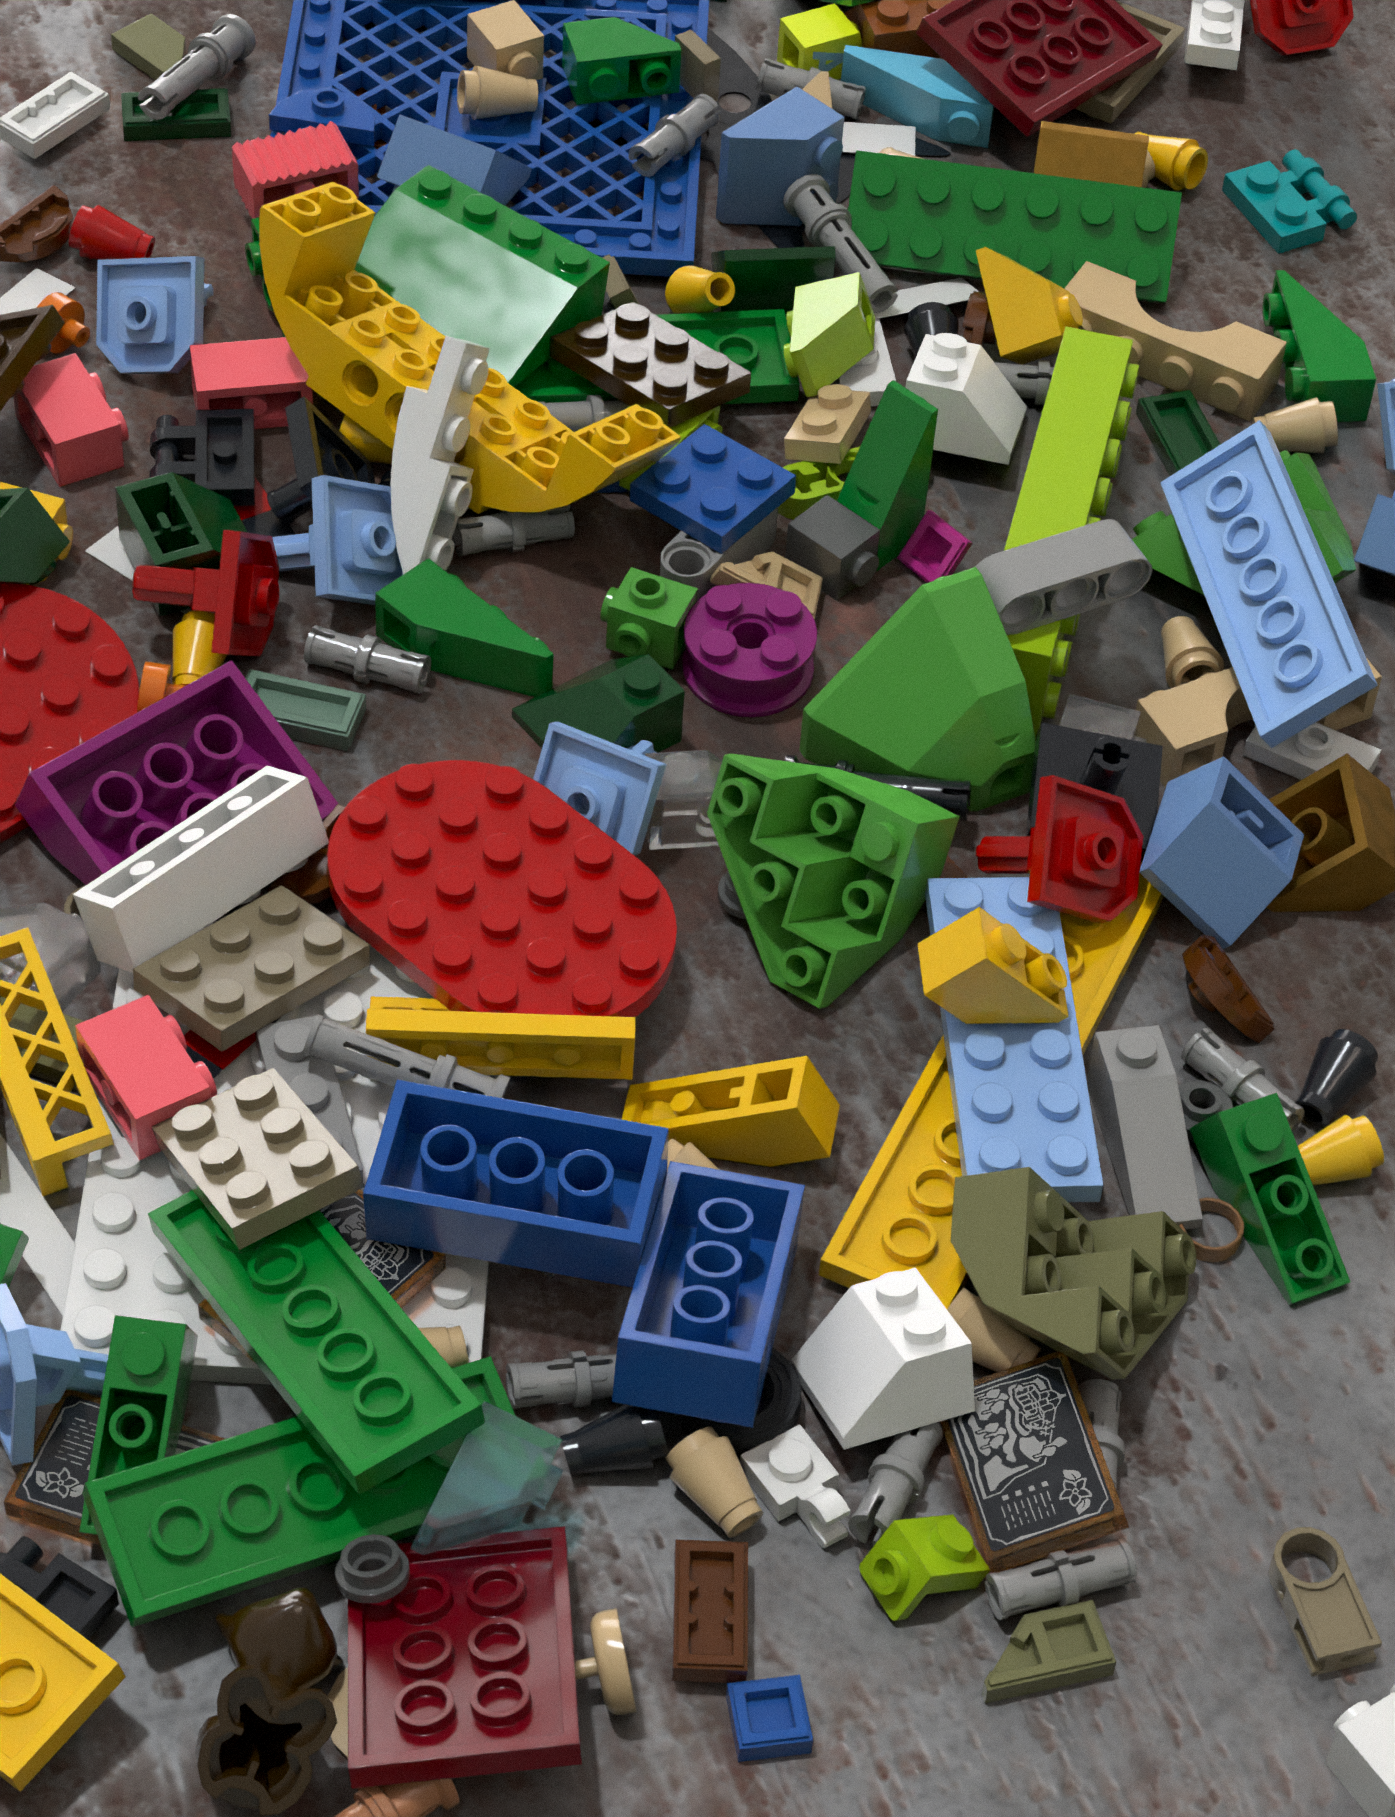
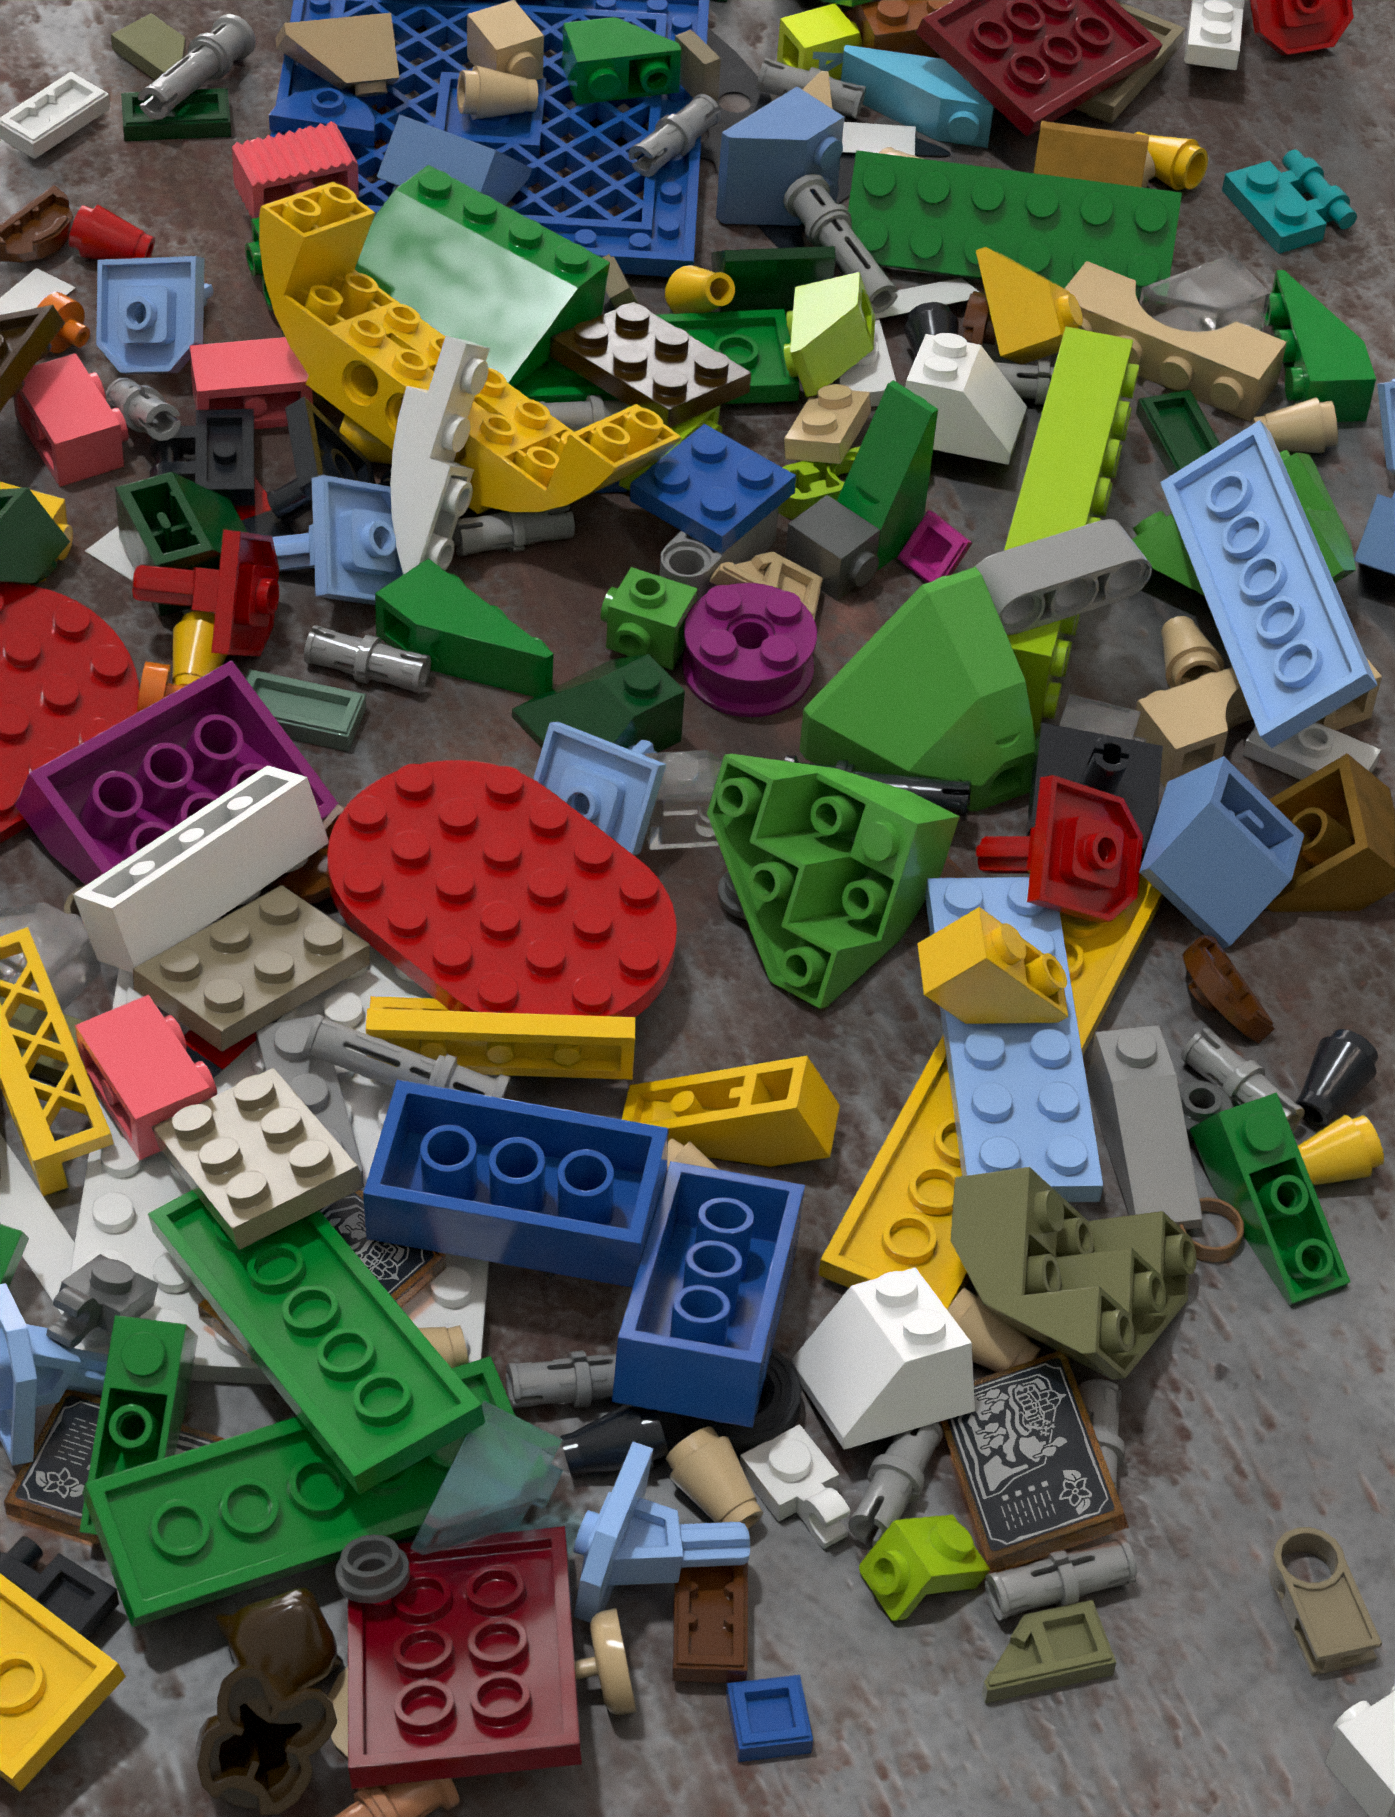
(98, 1294): none -> dark grey plate
(144, 409): none -> light grey pin
(345, 51): none -> tan slope
(643, 1540): none -> light blue piece
(1208, 298): none -> clear slope

